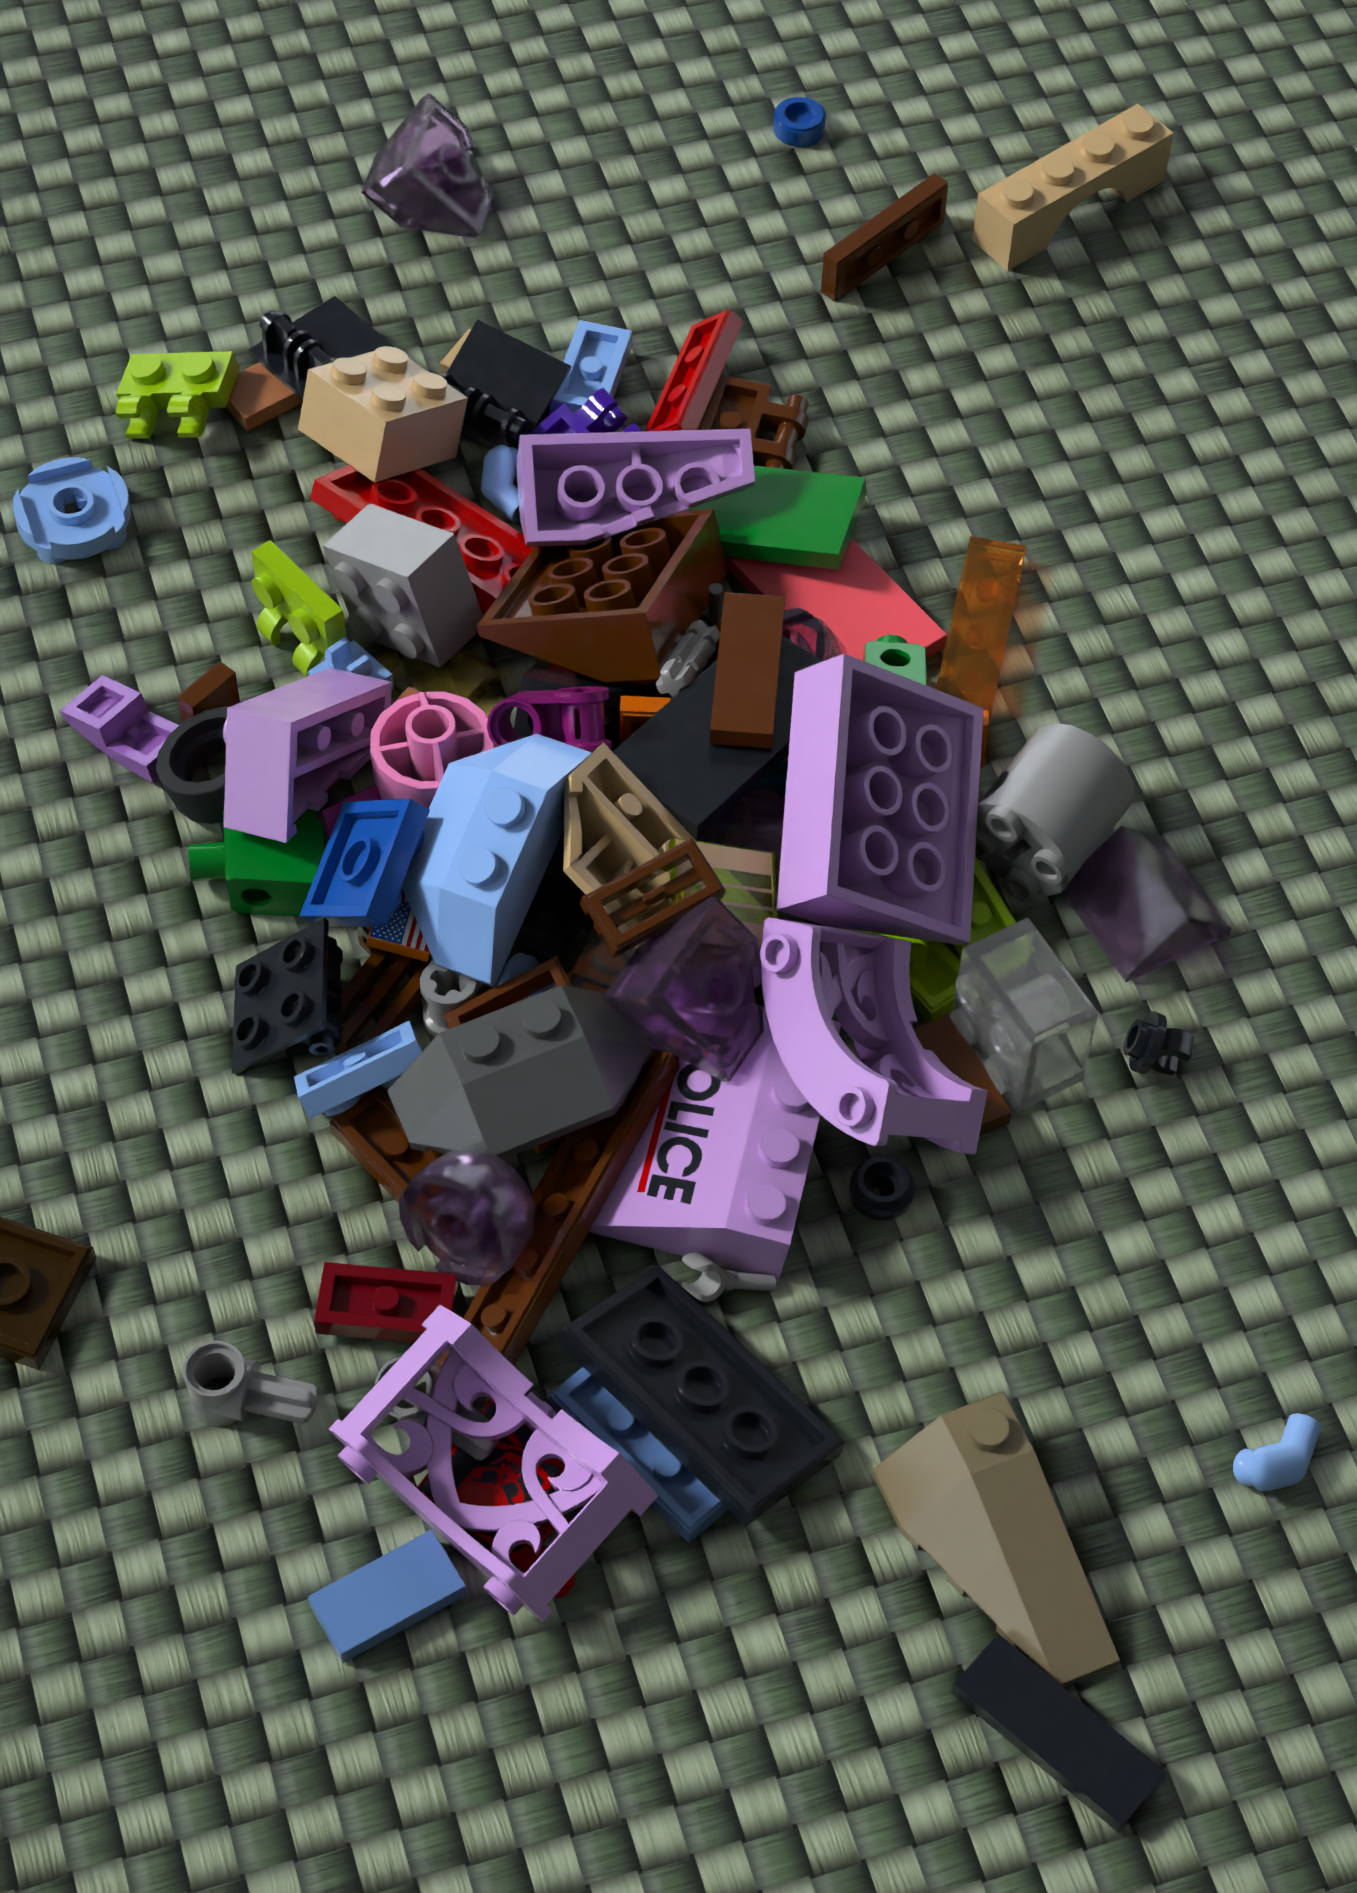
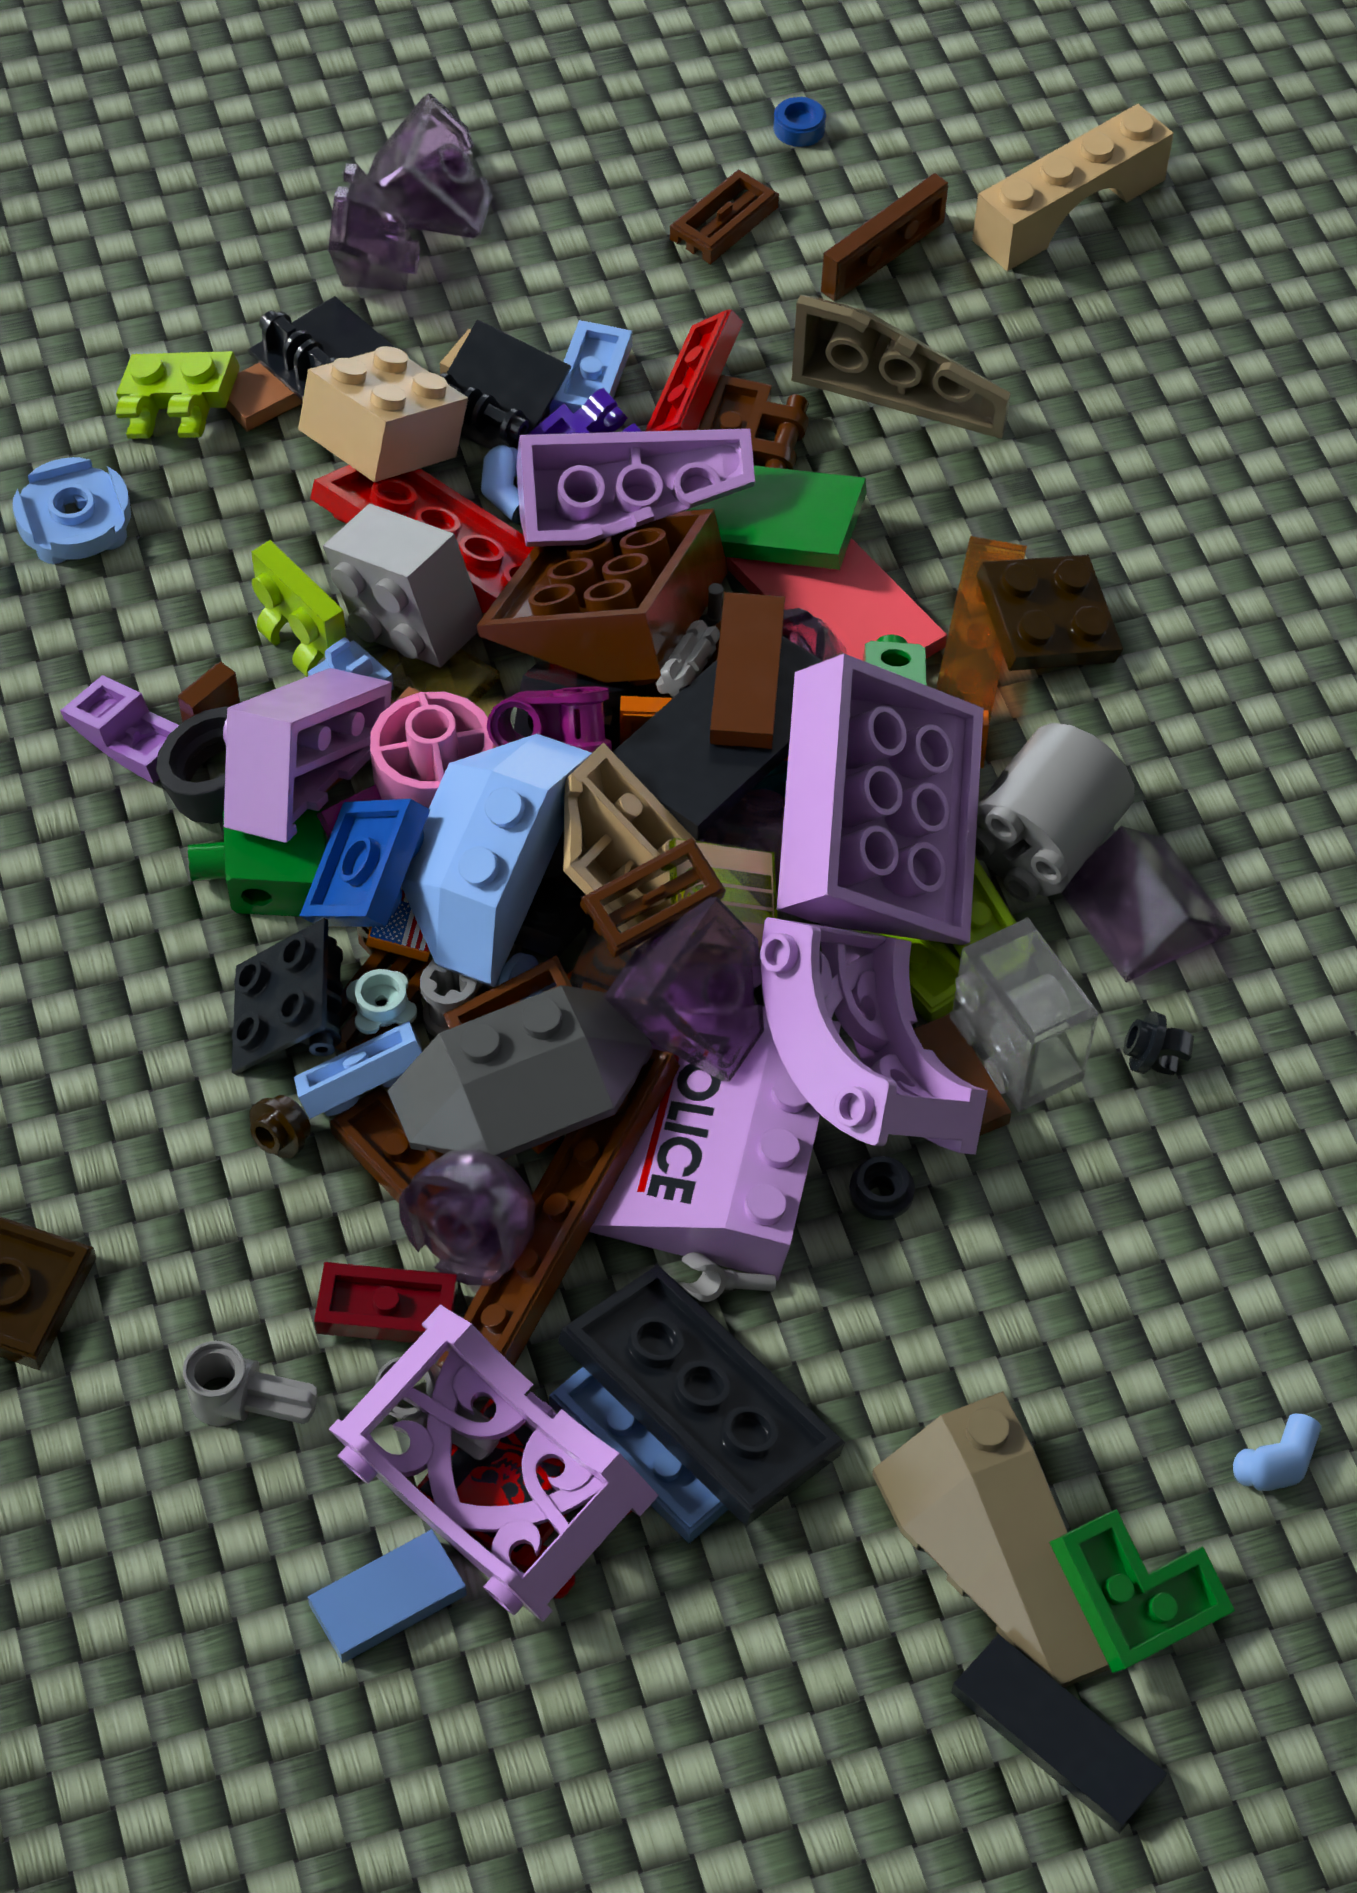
(279, 1126): none -> dark brown plate
(370, 237): none -> clear purple slope
(377, 986): none -> light aqua plate
(732, 219): none -> reddish brown tile
(880, 364): none -> dark tan wedge
(1049, 612): none -> dark brown plate
(1125, 1604): none -> green plate

